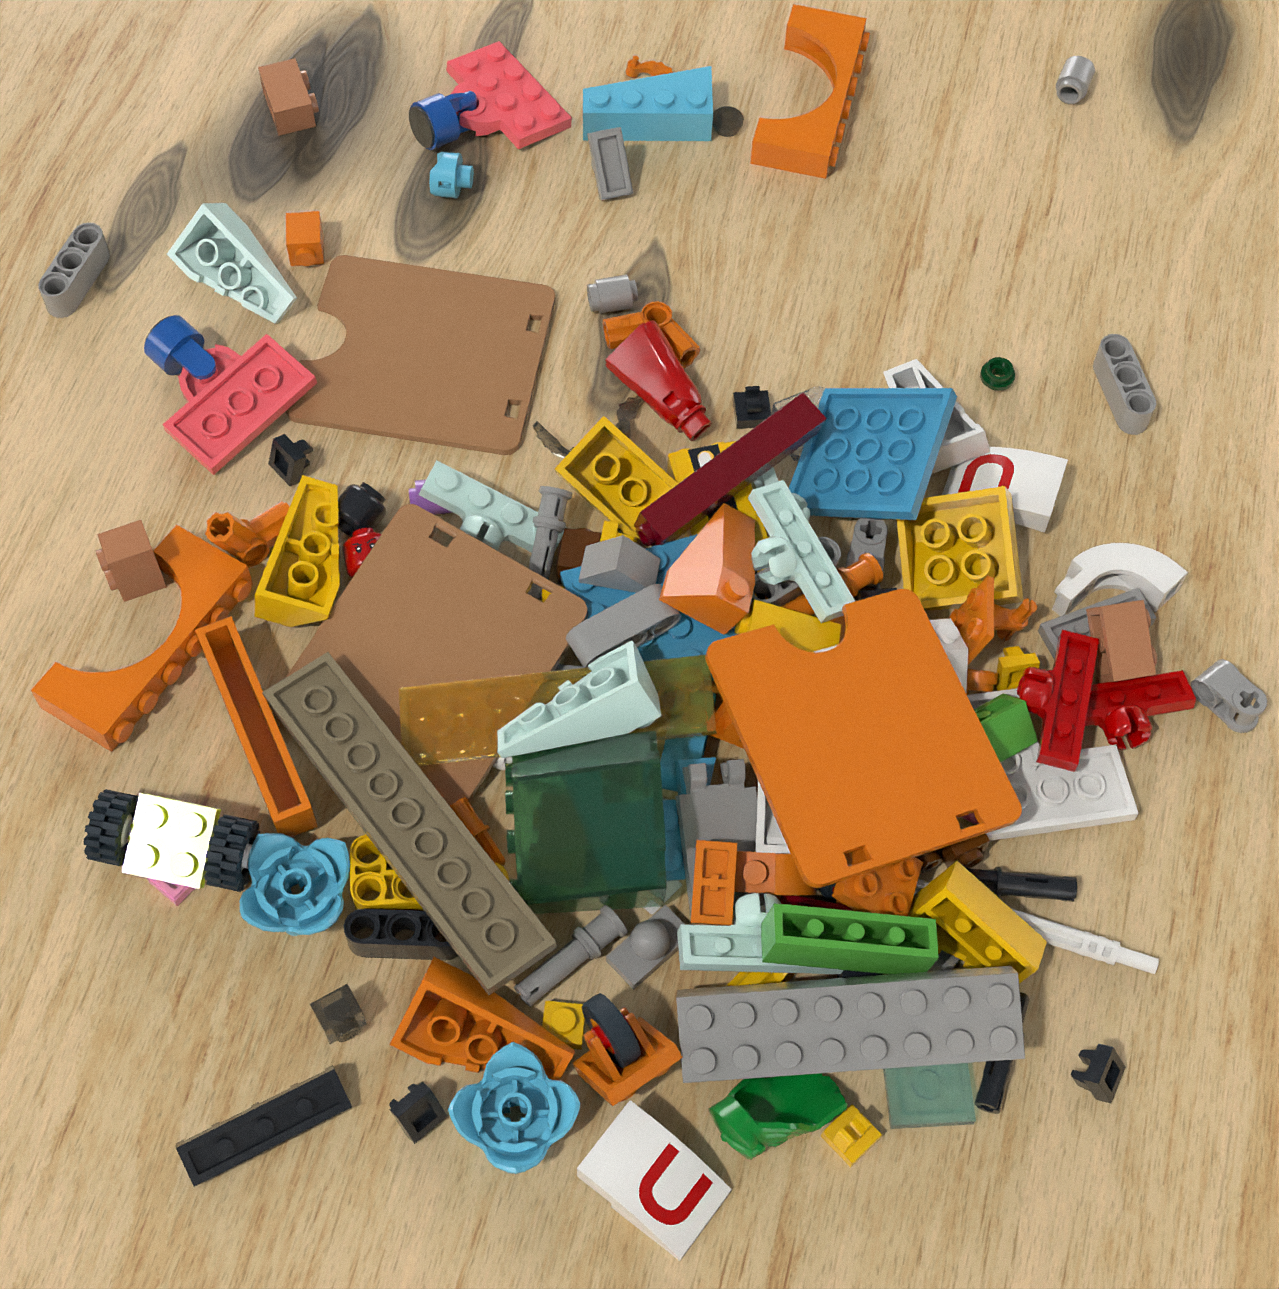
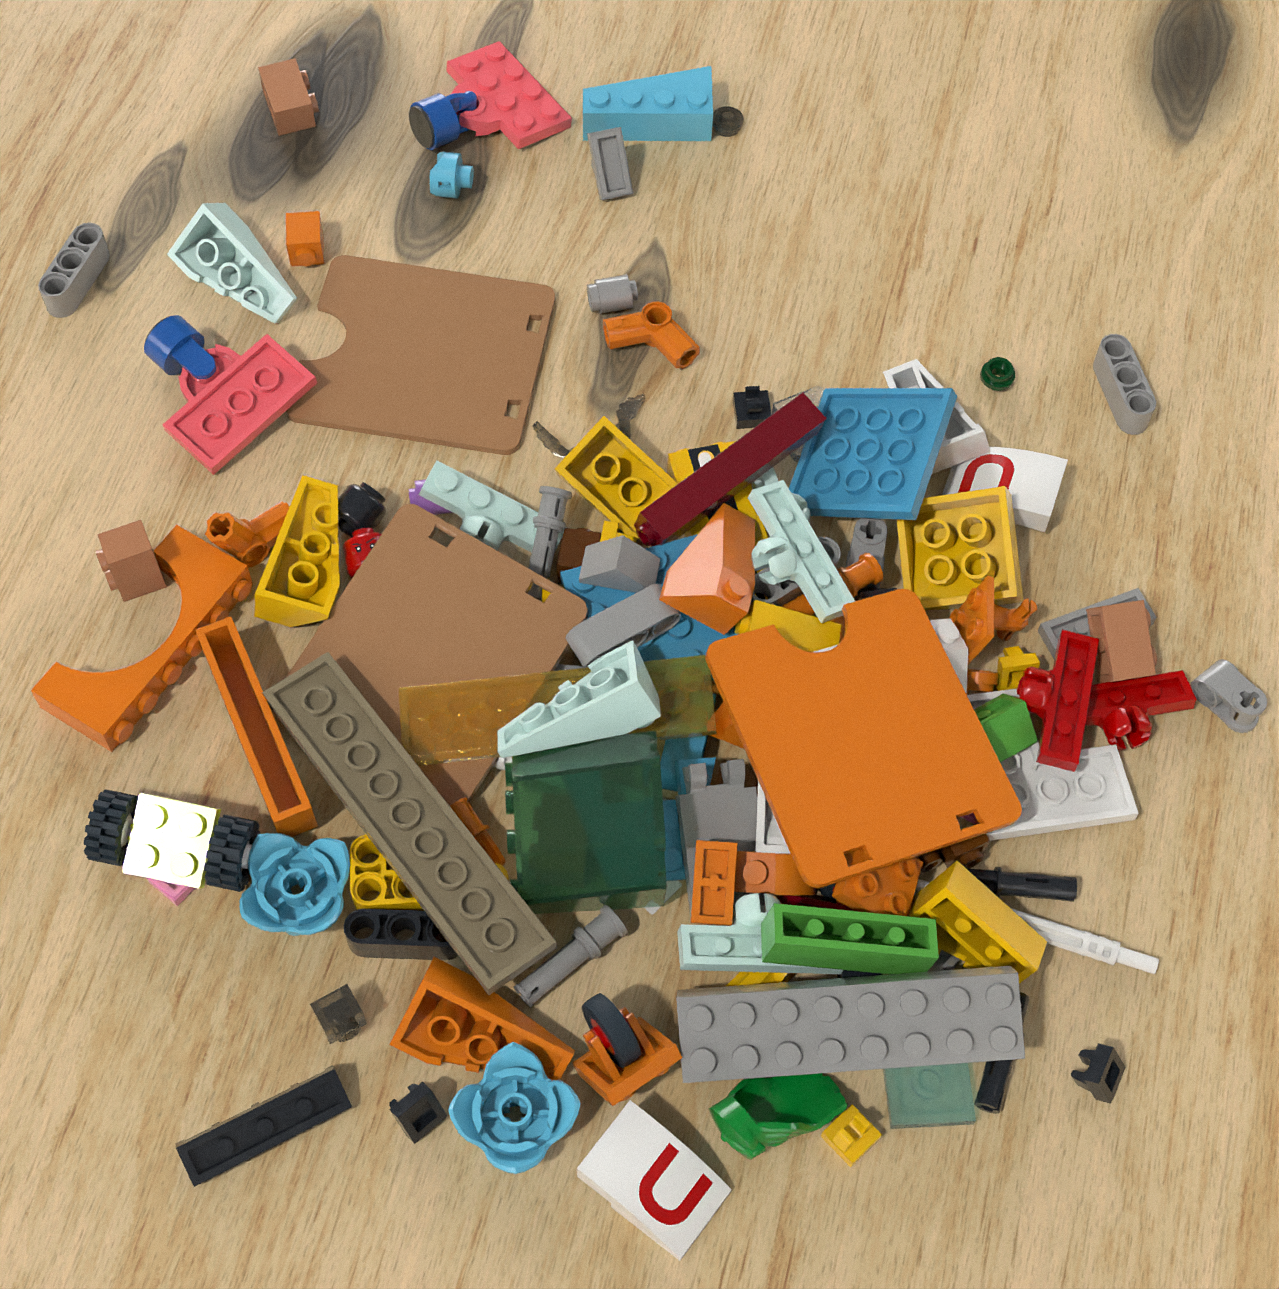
(289, 458): black tile -> none
(565, 1022): yellow plate -> none
(646, 948): light grey tile -> none
(653, 68): orange piece -> none
(655, 374): red piece -> none
(808, 141): orange arch -> none
(1075, 79): light grey brick -> none
(1123, 568): white arch -> none

